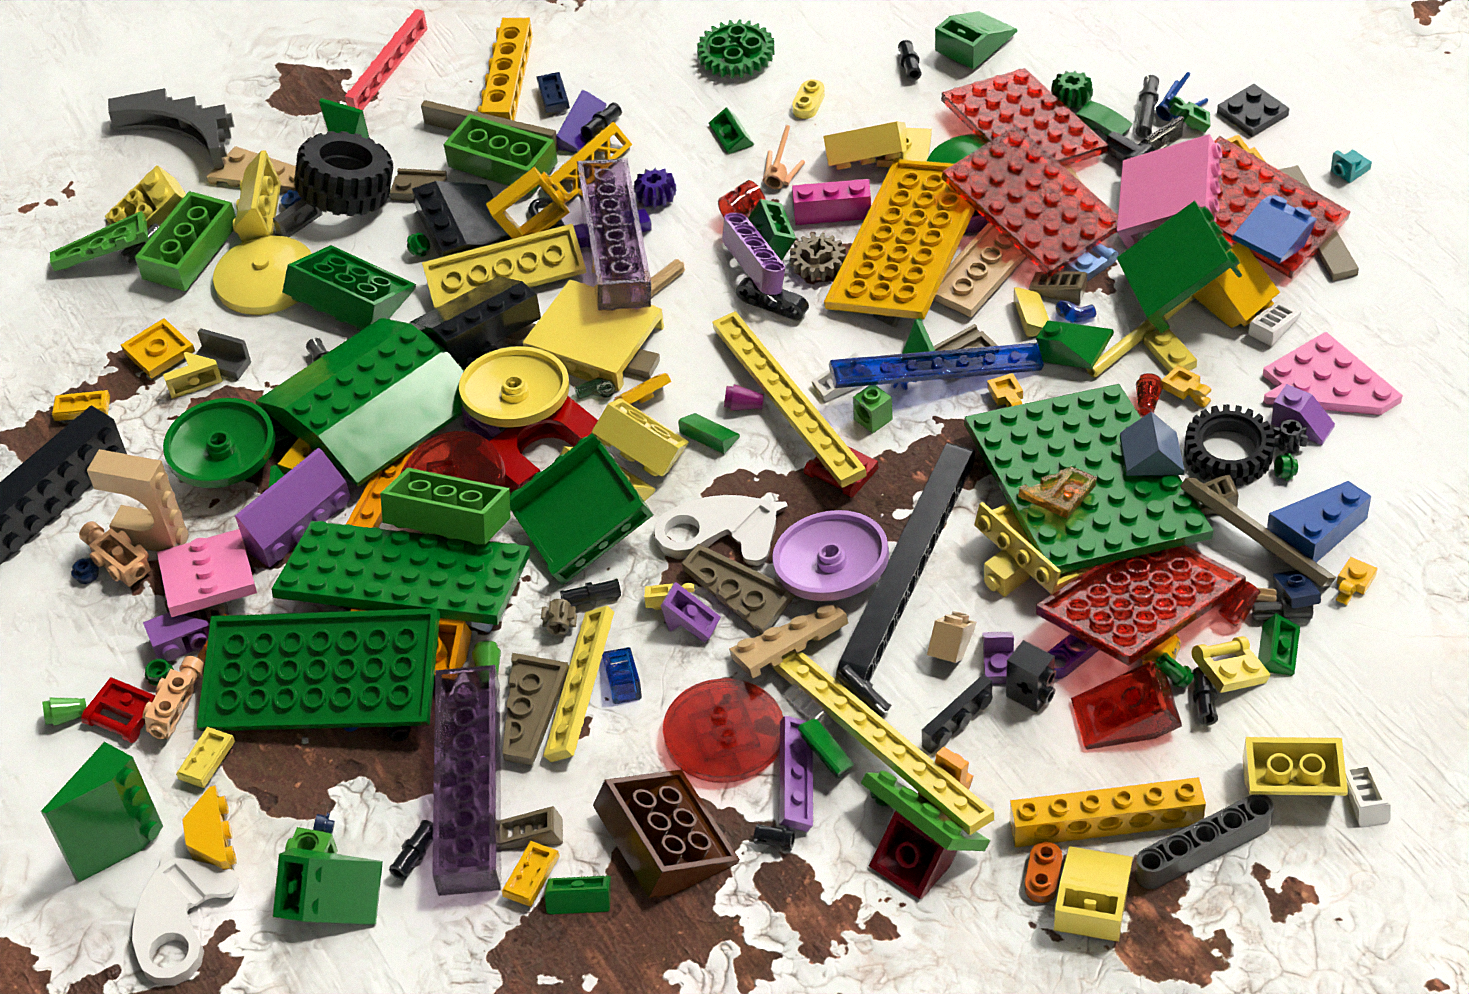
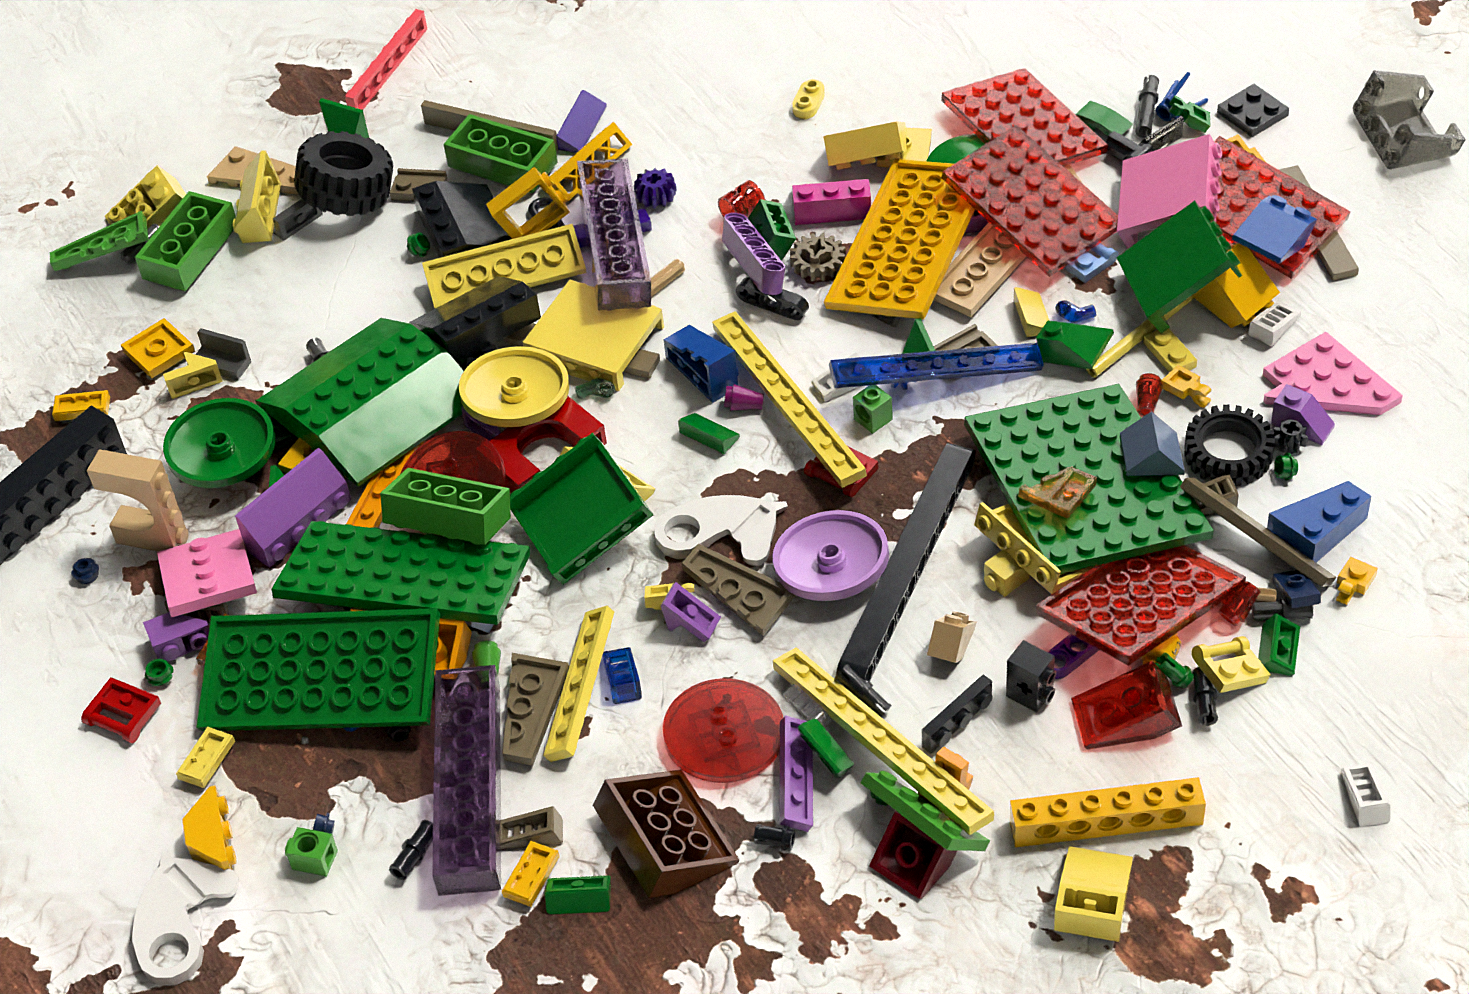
(62, 709): bright green cone -> none
(102, 813): green slope -> none
(115, 553): light nougat brick -> none
(167, 704): light nougat brick -> none
(182, 116): dark grey arch -> none
(254, 274): light yellow dish -> none
(290, 198): blue piece -> none
(326, 887): green slope -> none
(346, 287): green slope -> none
(507, 68): yellow brick -> none
(552, 92): dark blue plate -> none
(558, 617): dark tan gear -> none
(592, 592): black pin -> none
(601, 120): black pin -> none
(639, 437): light yellow slope -> none
(645, 390): yellow plate -> none
(702, 361): none -> blue wedge
(730, 131): green slope -> none
(735, 48): green gear -> none
(776, 174): light nougat plant -> none
(792, 637): tan wing -> none
(909, 60): black pin -> none
(971, 37): green slope -> none
(996, 651): medium lavender slope -> none
(1005, 390): yellow plate -> none
(1043, 869): orange plate -> none
(1067, 285): dark tan slope -> none
(1072, 89): green gear -> none
(1196, 852): dark grey beam -> none
(1294, 766): light yellow slope -> none
(1349, 165): teal bracket -> none
(1396, 123): none -> clear smoke windscreen

